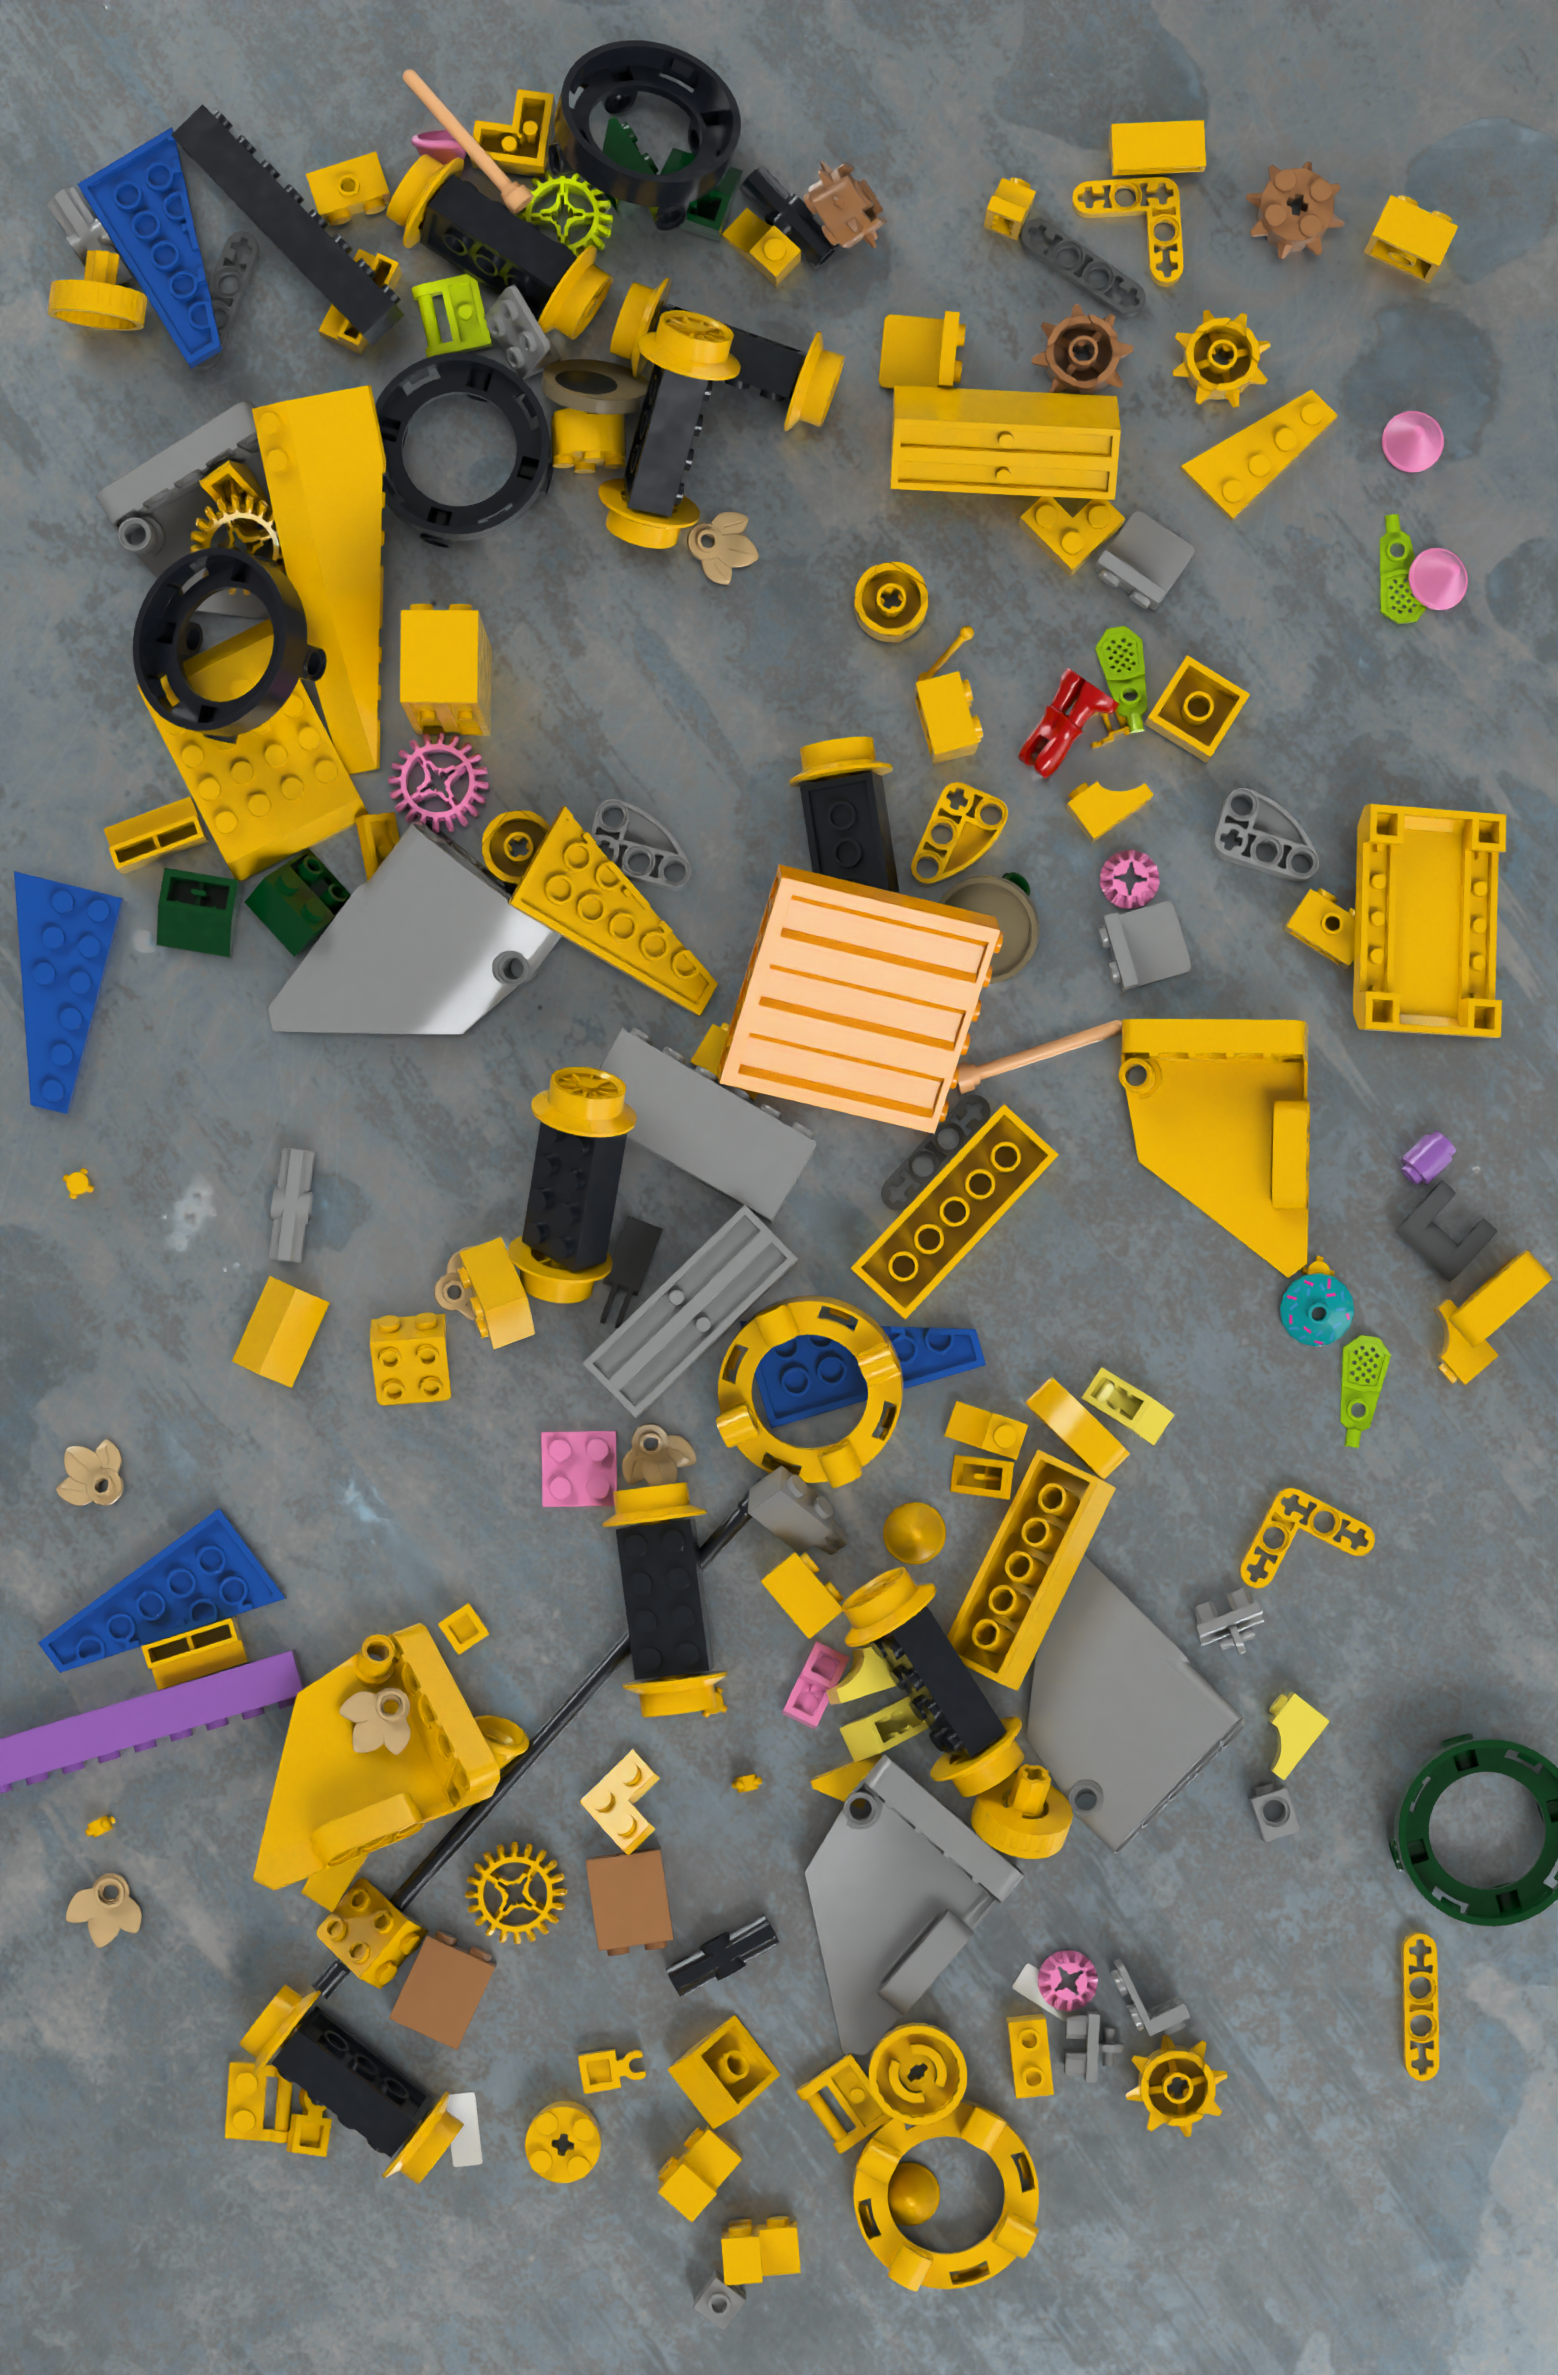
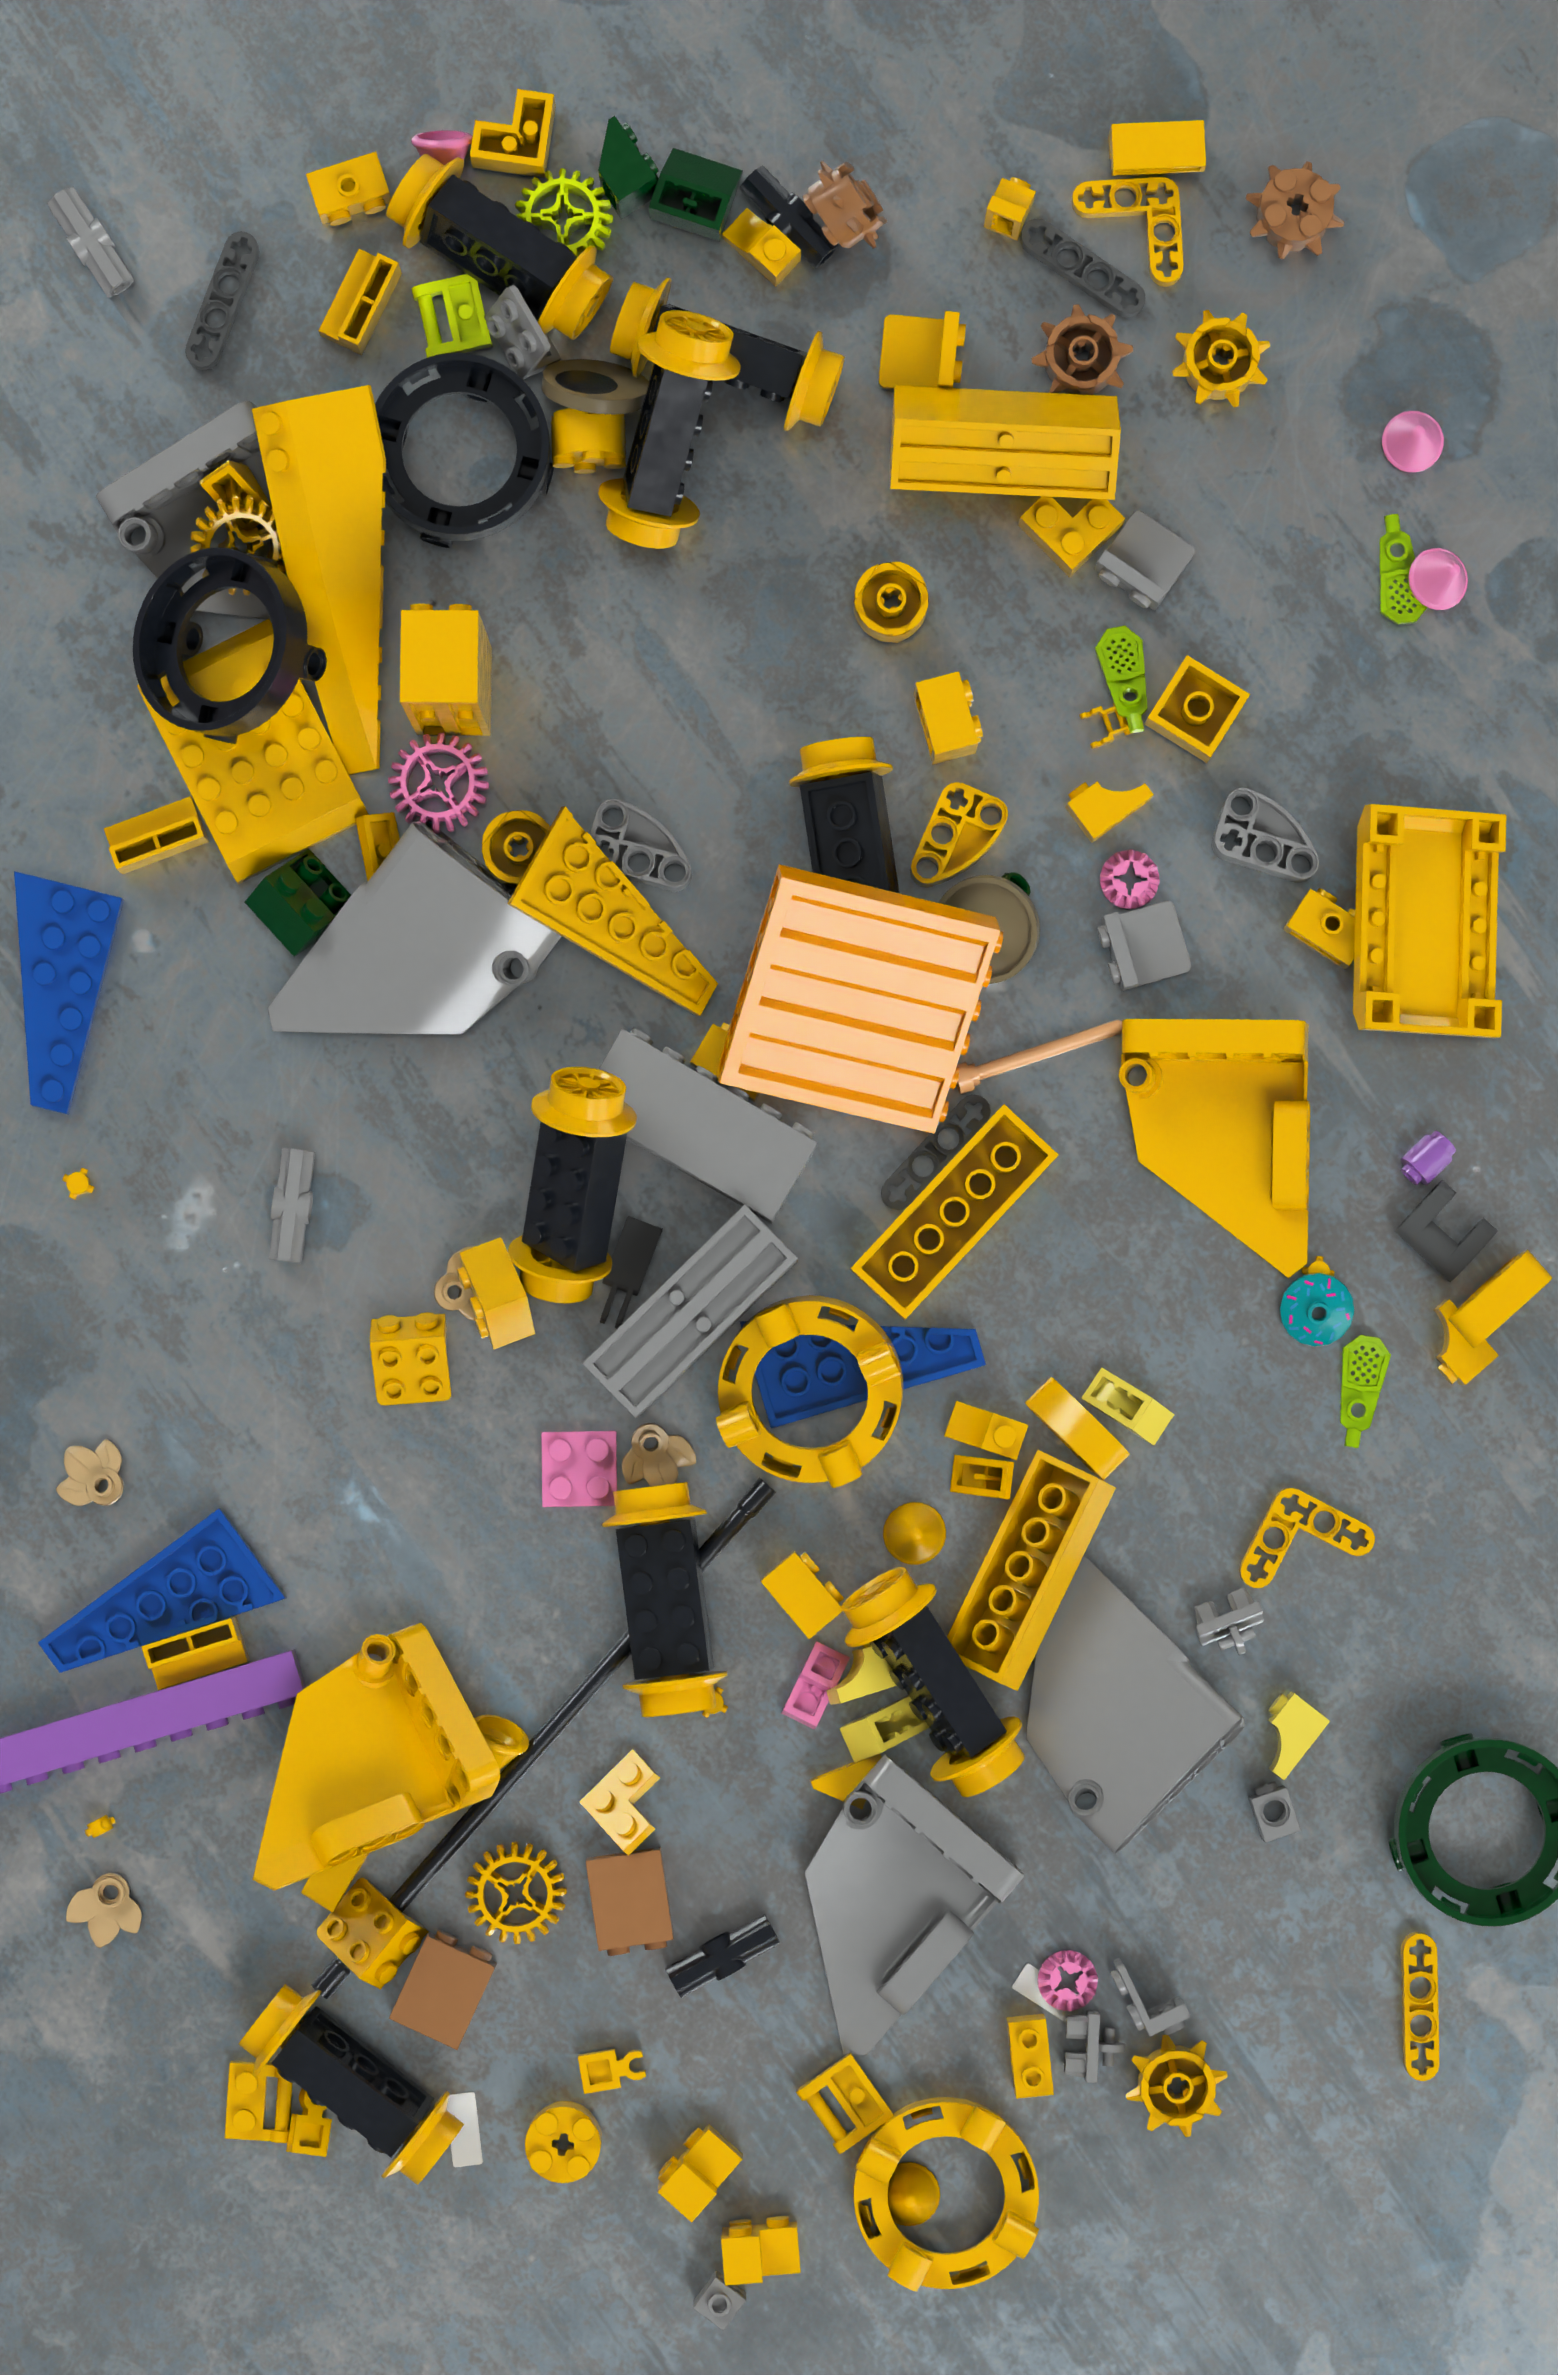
(98, 298): yellow piece -> none
(152, 225): blue wing -> none
(198, 912): dark green slope -> none
(280, 1332): yellow piece -> none
(288, 225): black brick -> none
(375, 1725): tan plate -> none
(463, 1628): yellow tile -> none
(515, 196): light nougat piece -> none
(615, 76): black piece -> none
(724, 2072): yellow slope -> none
(728, 546): tan plate -> none
(746, 1782): yellow piece -> none
(795, 1513): light grey hinge -> none
(913, 2046): yellow piece -> none
(966, 633): yellow hinge -> none
(1017, 1827): yellow piece -> none
(1057, 731): red piece -> none
(1251, 459): yellow wing -> none
(1411, 238): yellow brick -> none

